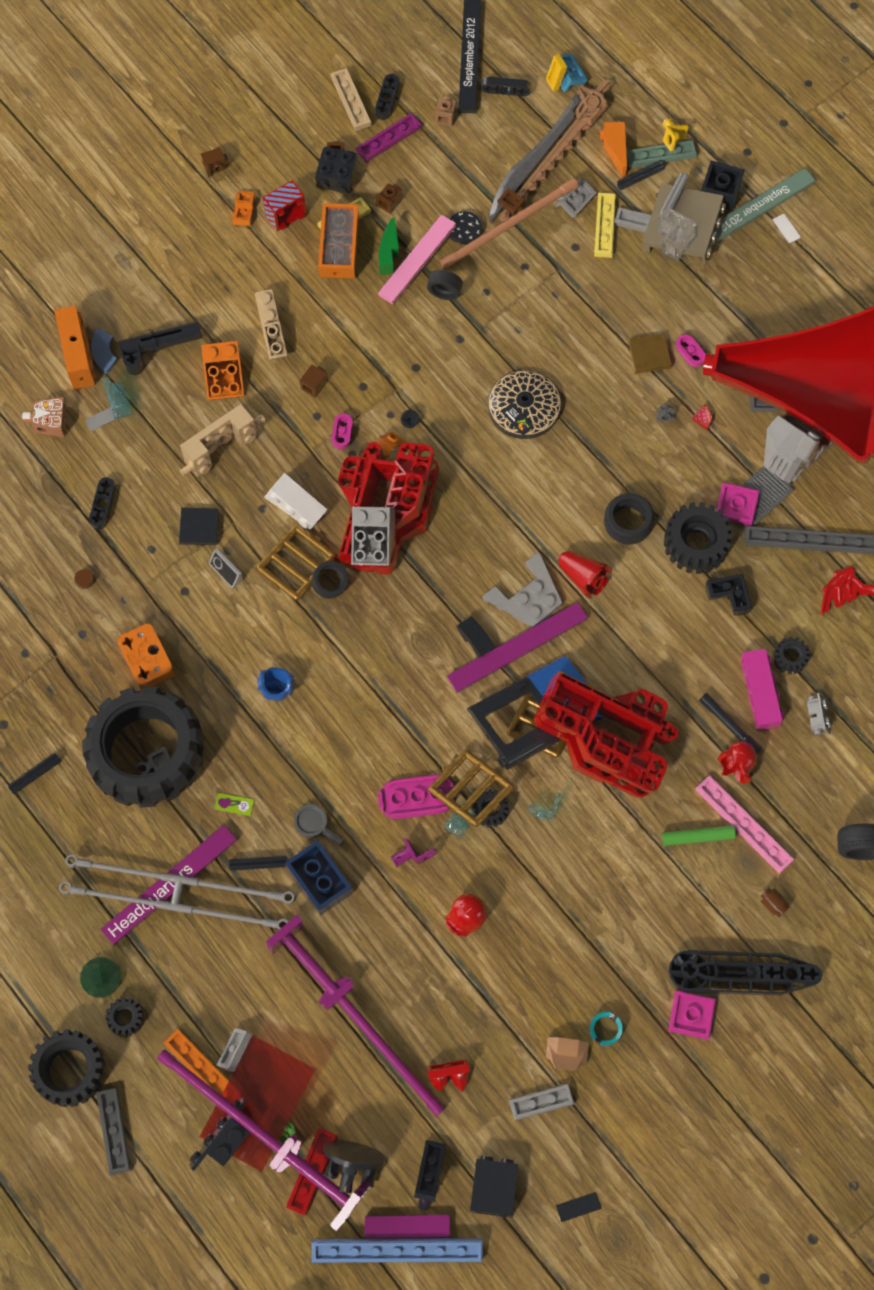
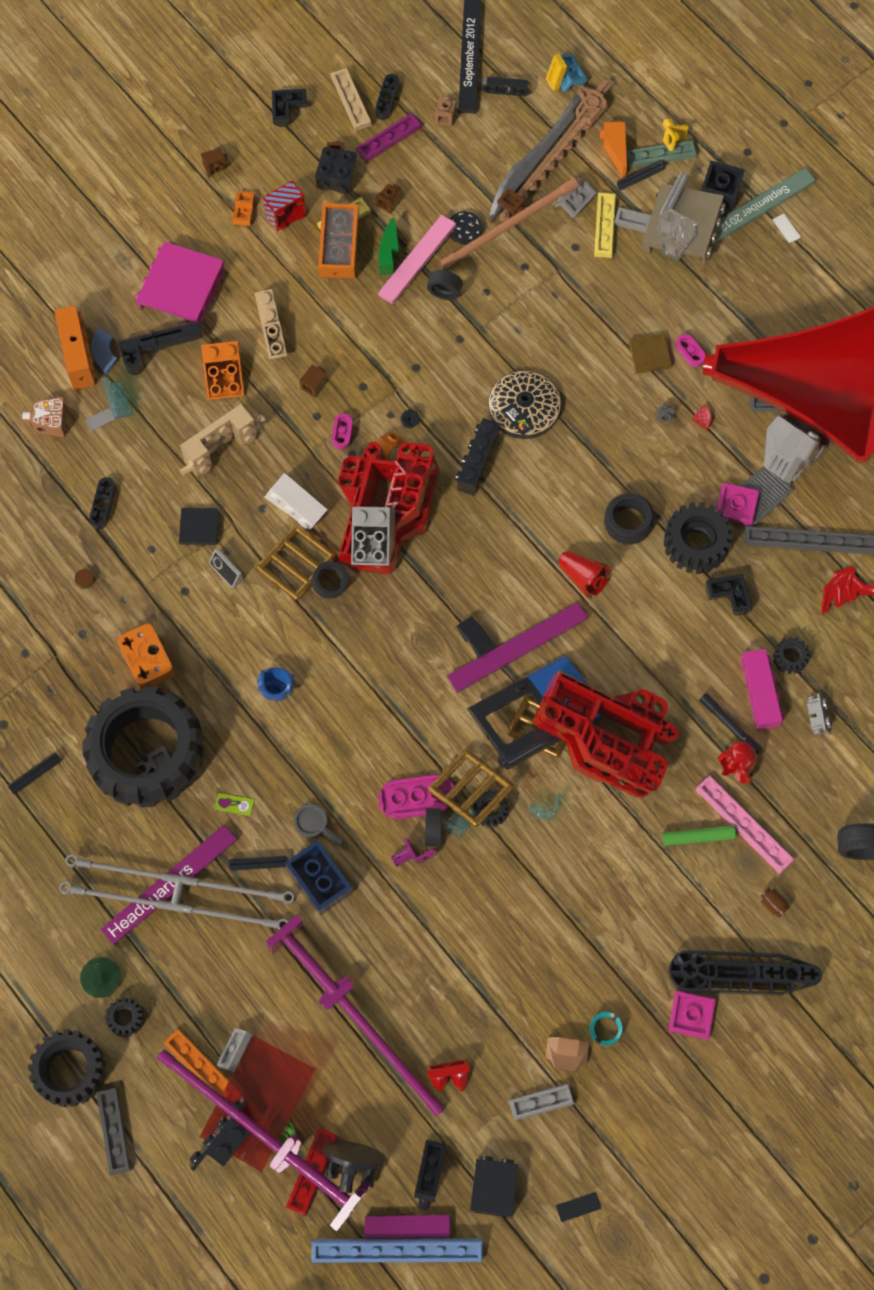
(181, 282): none -> dark pink panel
(284, 100): none -> black brick
(433, 826): none -> black tyre
(466, 915): red hair -> none
(478, 456): none -> black brick
(534, 601): light grey wing -> none

